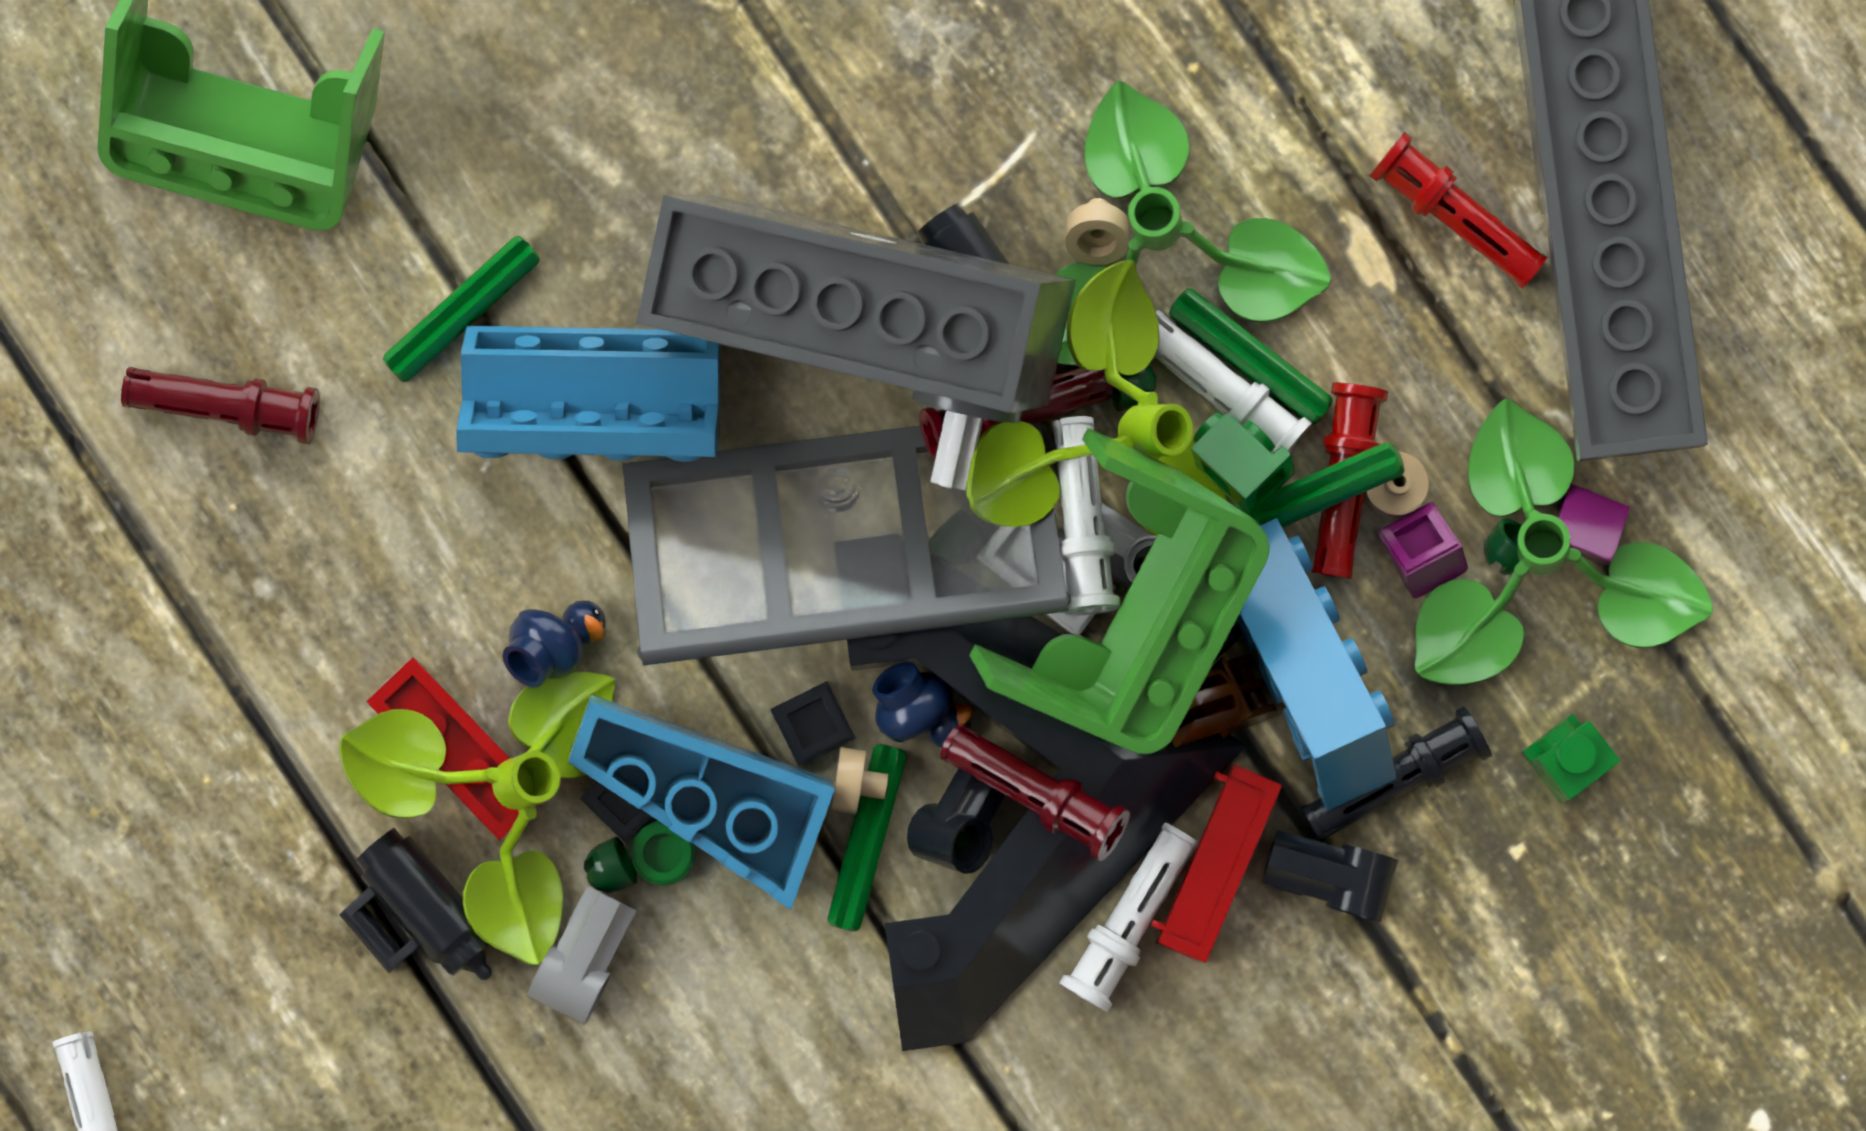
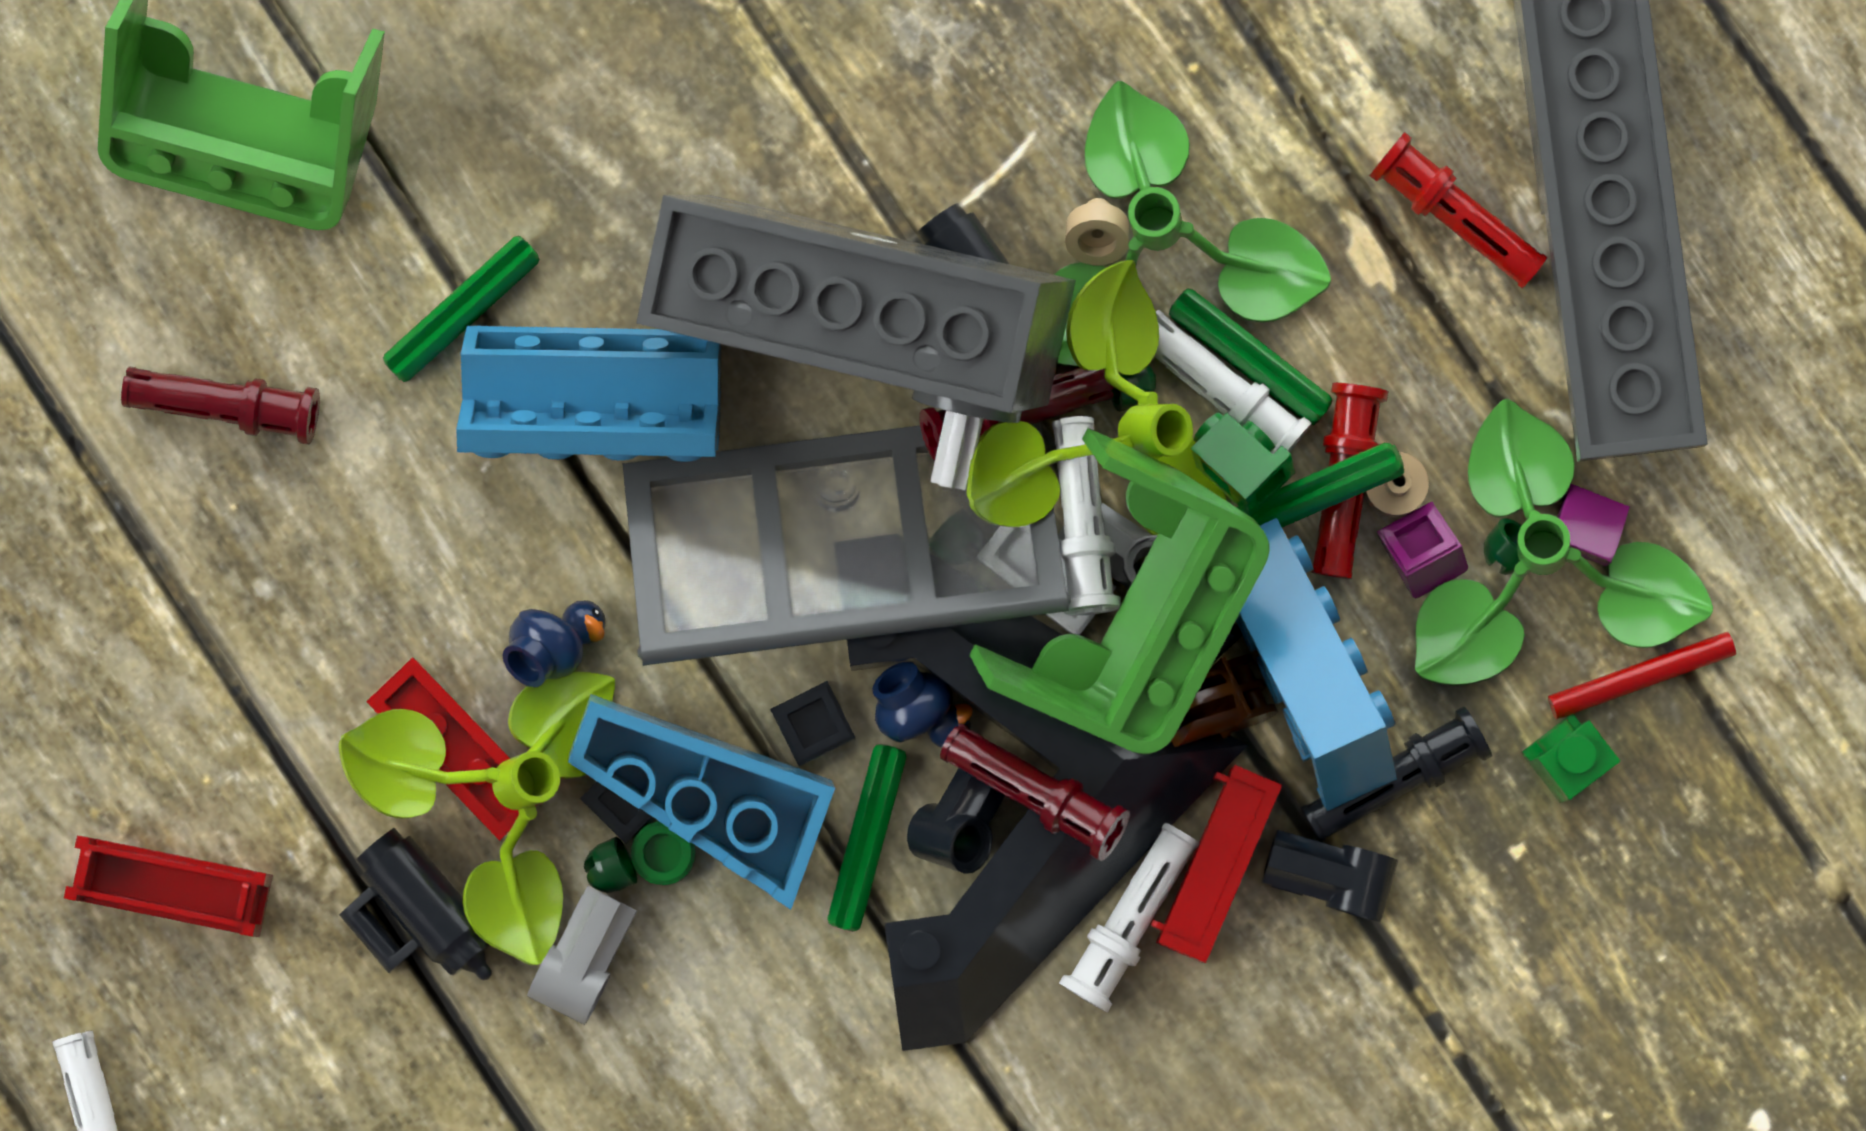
(170, 886): none -> red container
(853, 781): tan tile -> none
(1642, 675): none -> red bar

